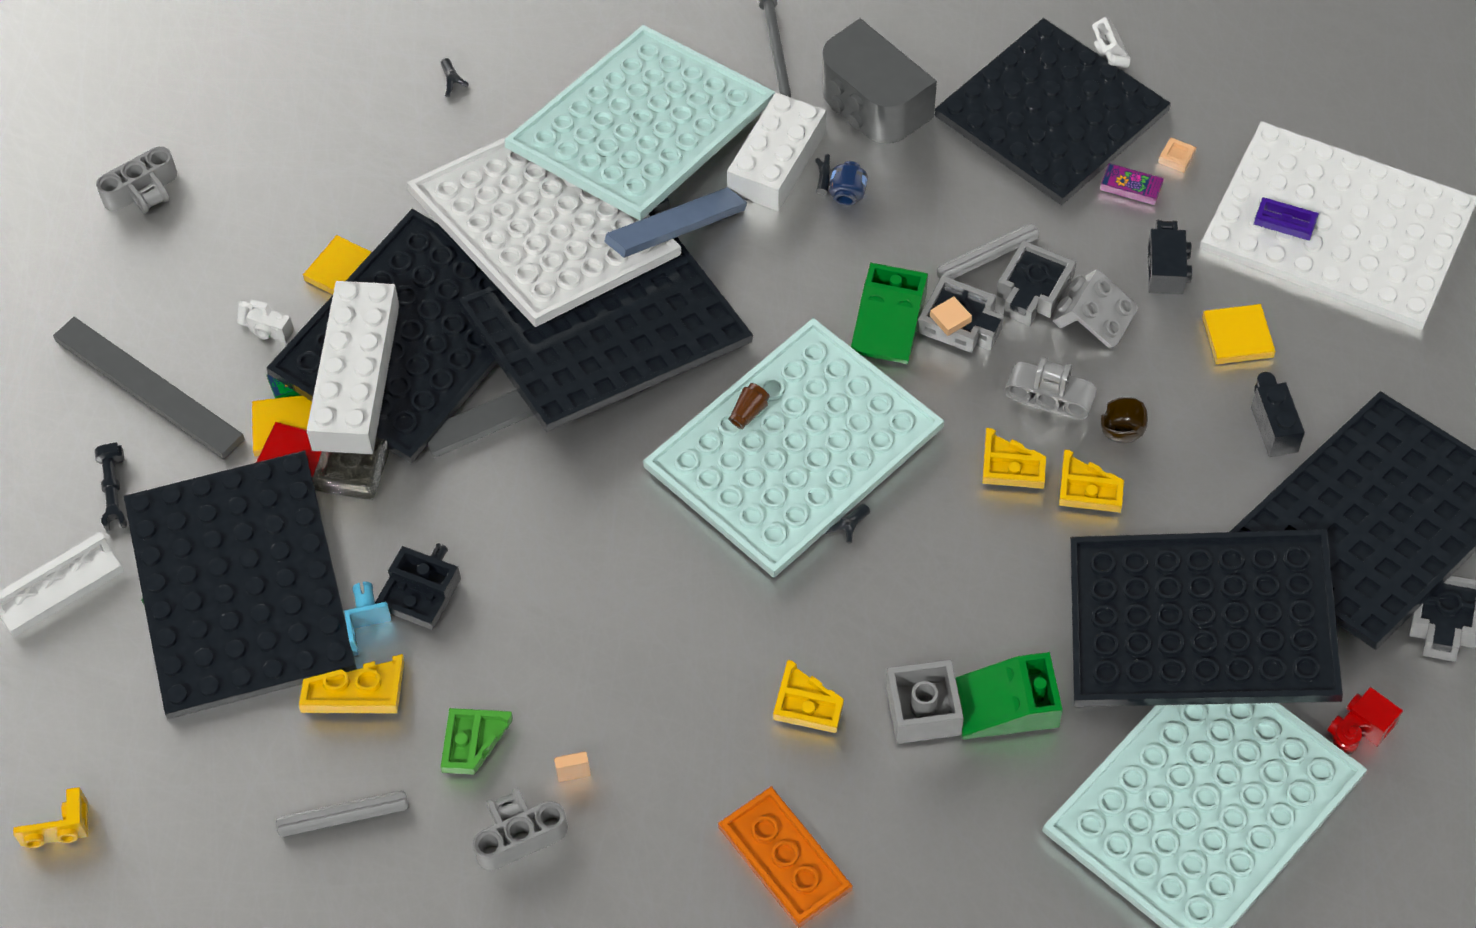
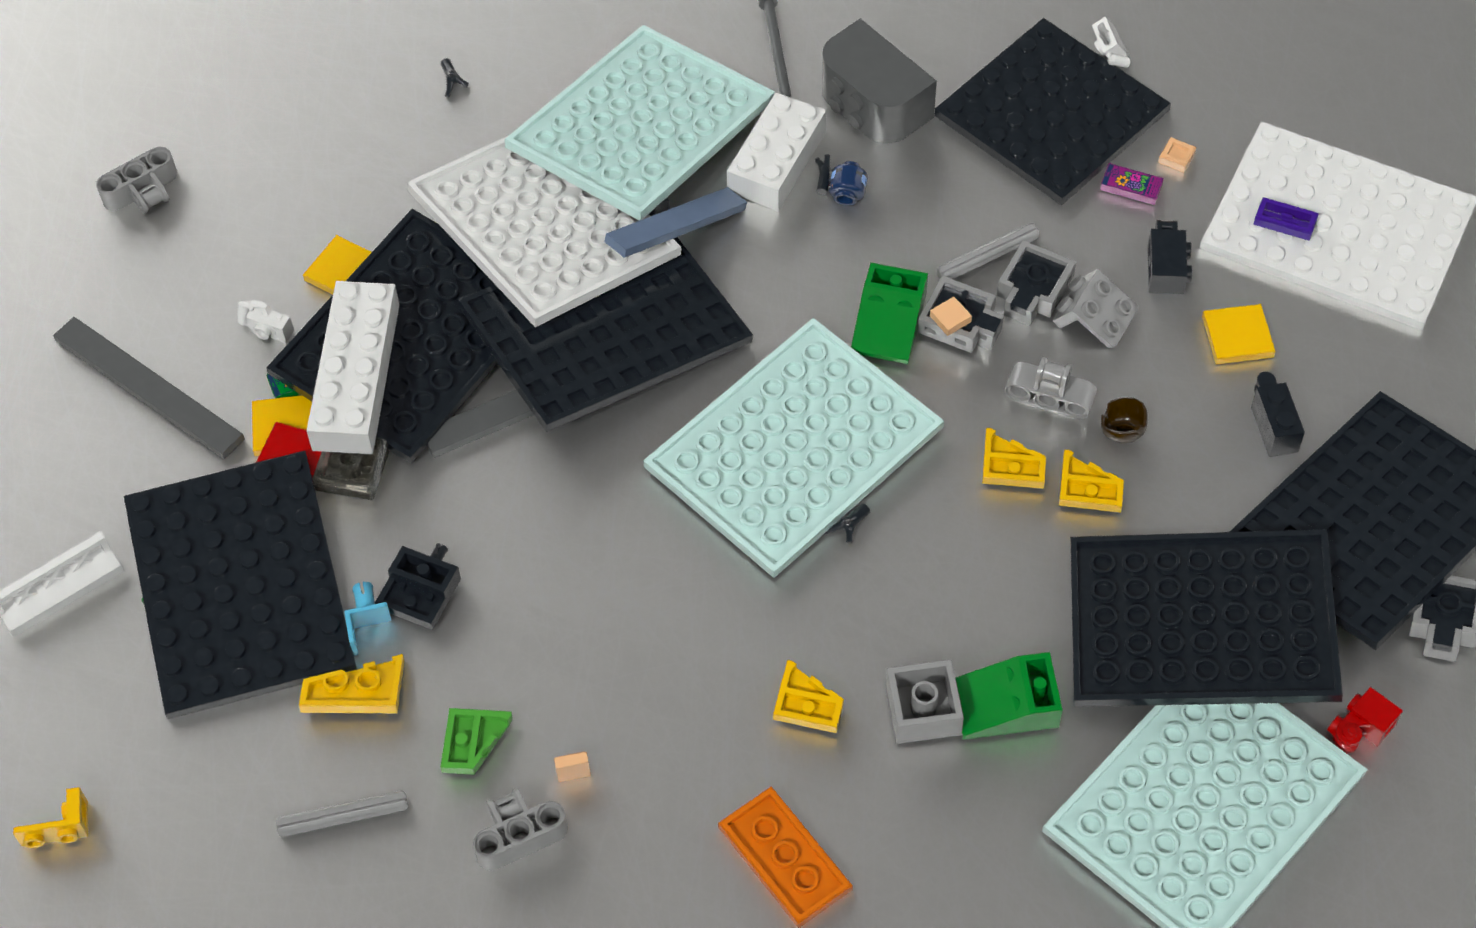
(107, 456): black piece -> none
(749, 404): reddish brown cone -> none

